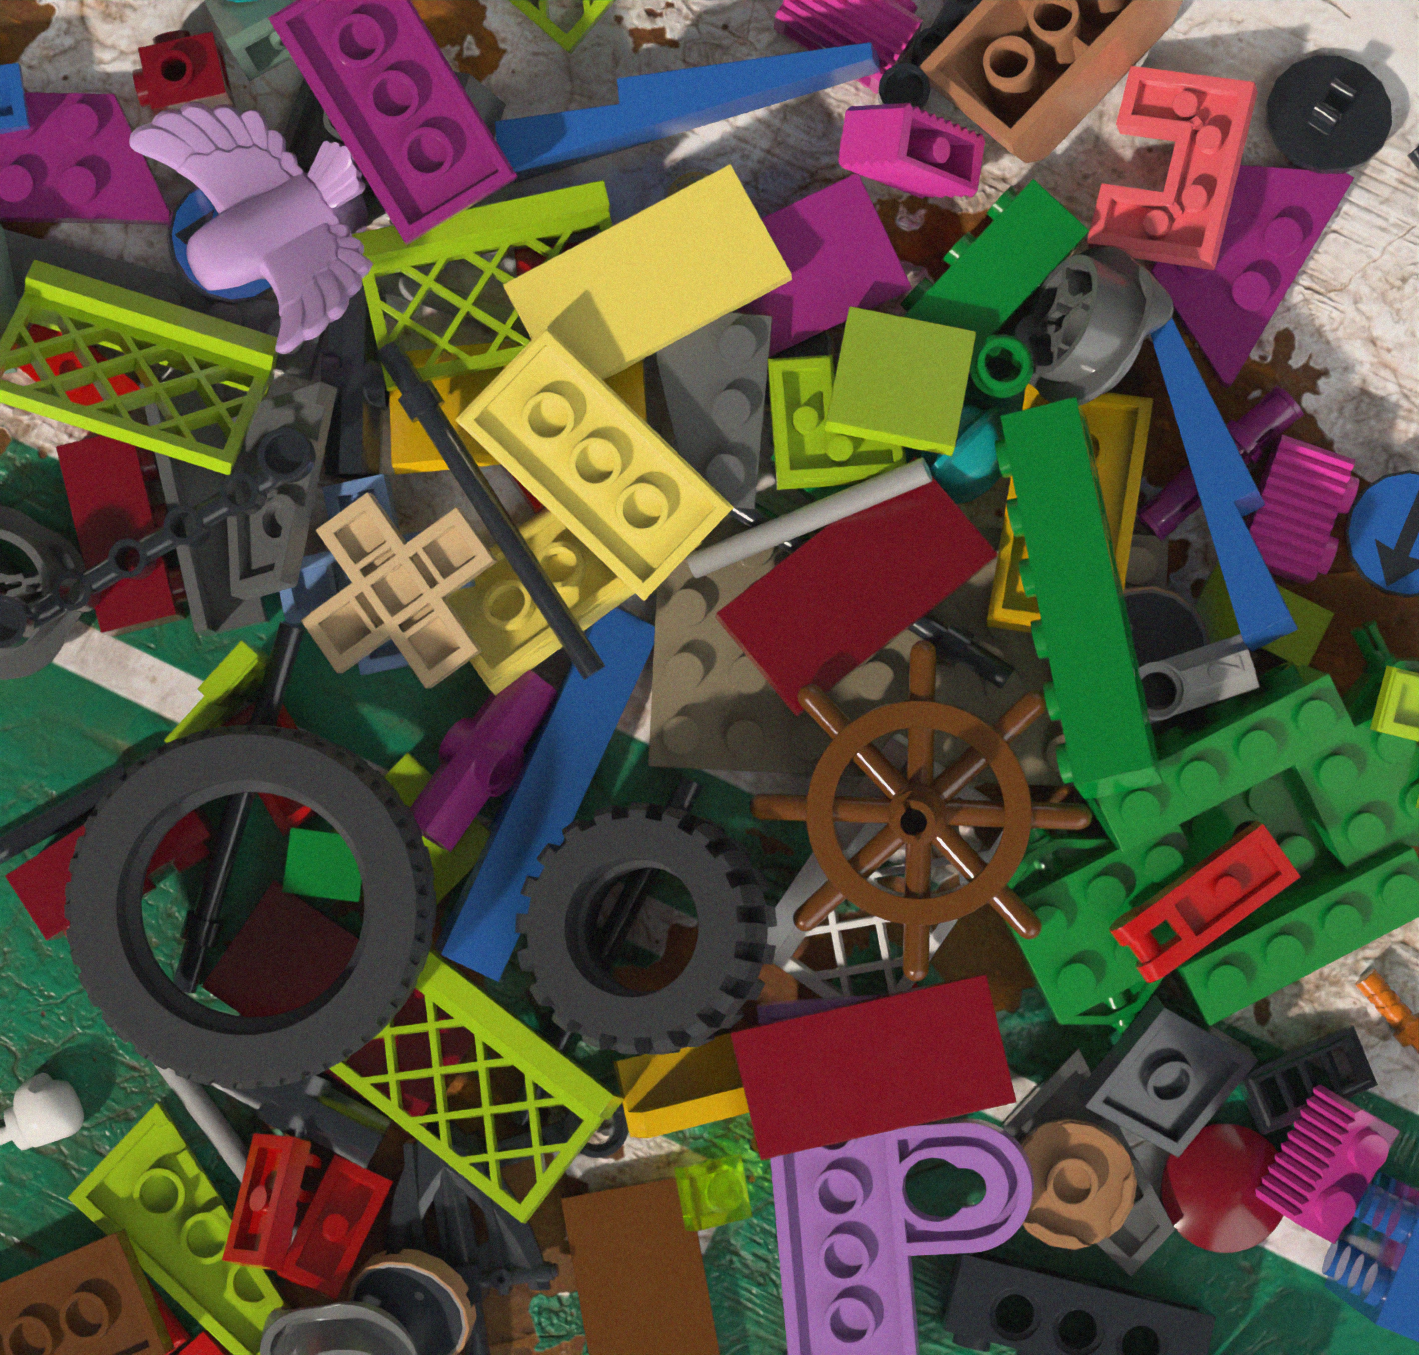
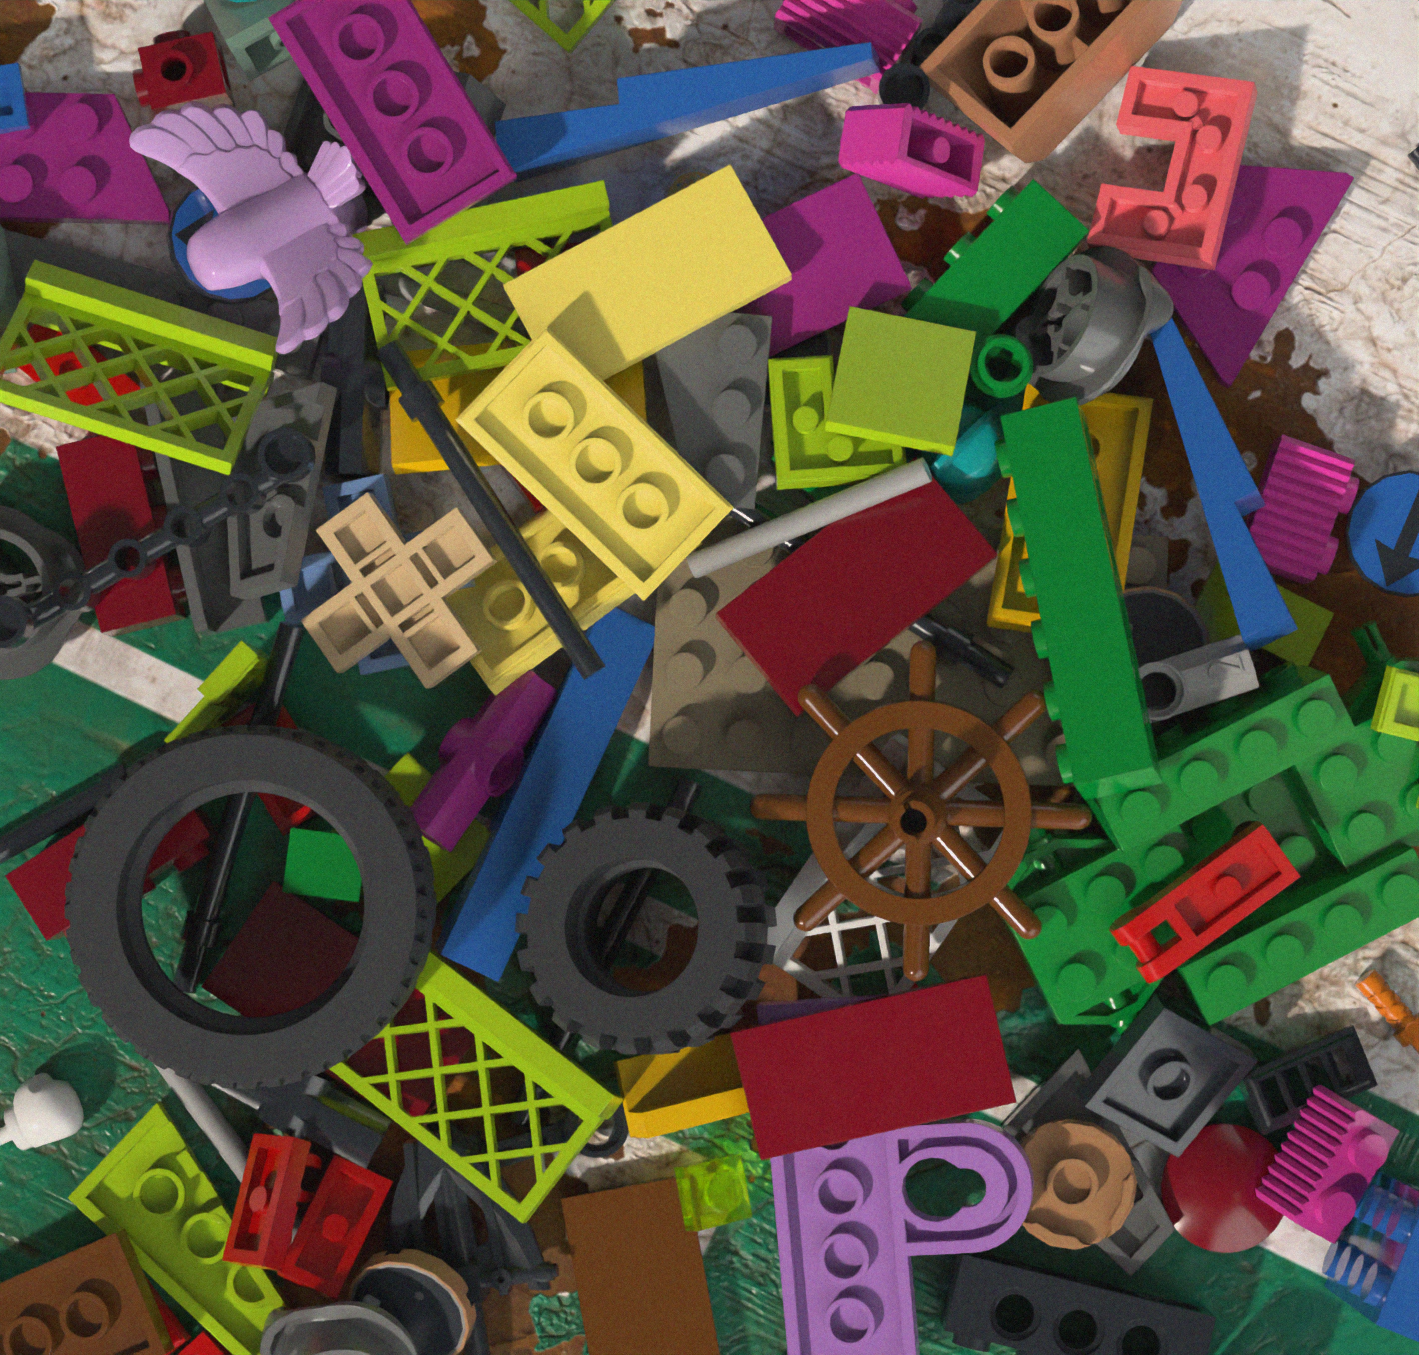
(1251, 435): magenta pin -> none
(1328, 114): black piece -> none

